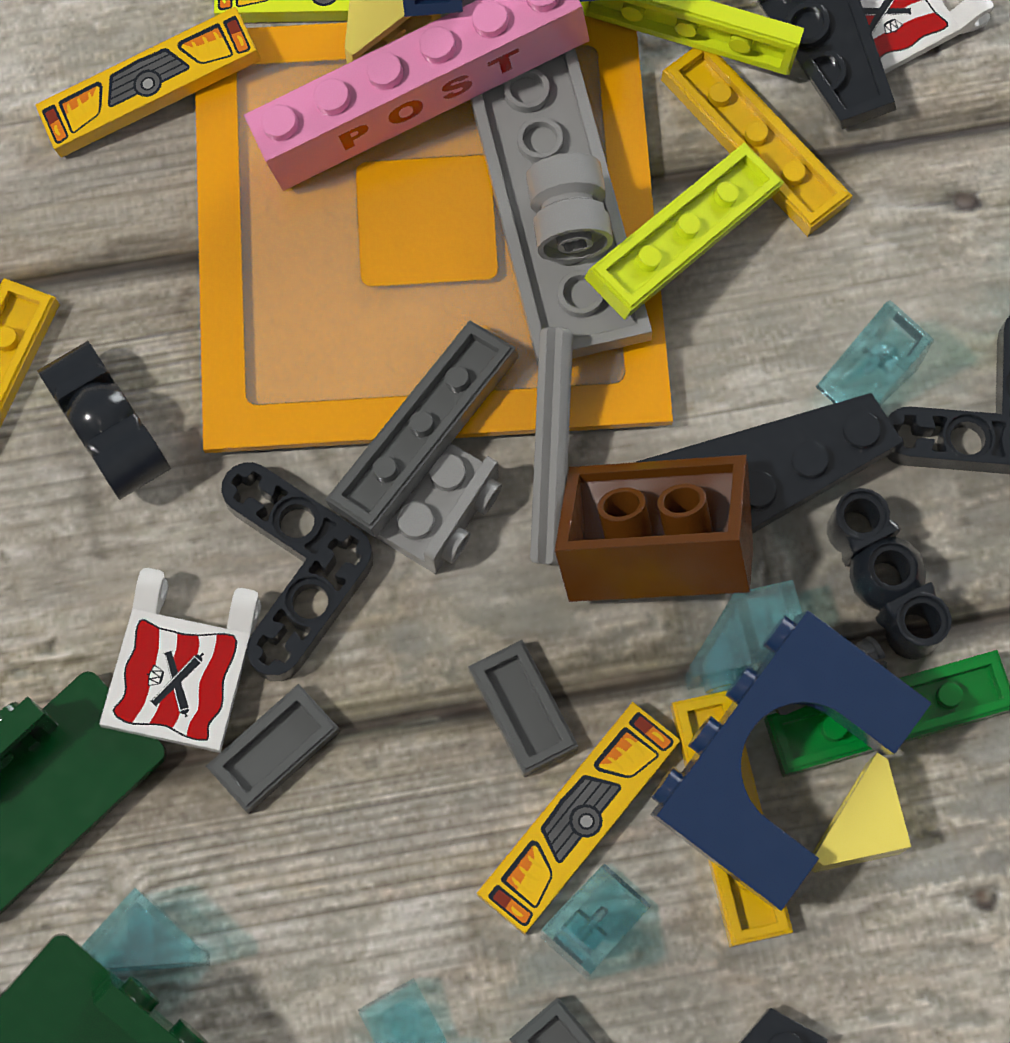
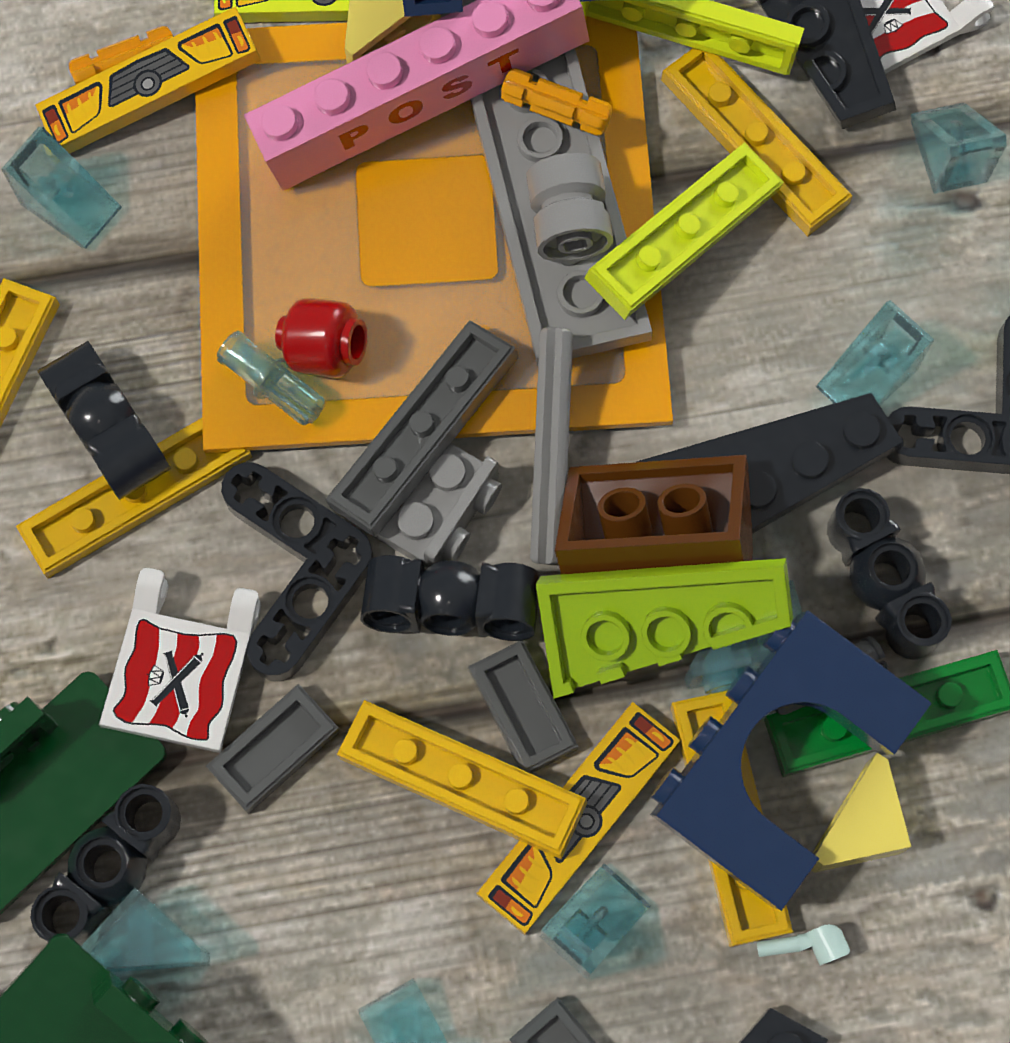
(59, 189): none -> clear light blue slope
(96, 515): none -> yellow tile
(109, 56): none -> light orange axle
(121, 836): none -> black piece
(270, 378): none -> clear light blue axle
(321, 337): none -> red head
(450, 598): none -> black piece
(462, 779): none -> yellow tile
(556, 101): none -> light orange axle
(634, 618): none -> lime wing
(826, 941): none -> light aqua hand
(957, 146): none -> clear light blue slope

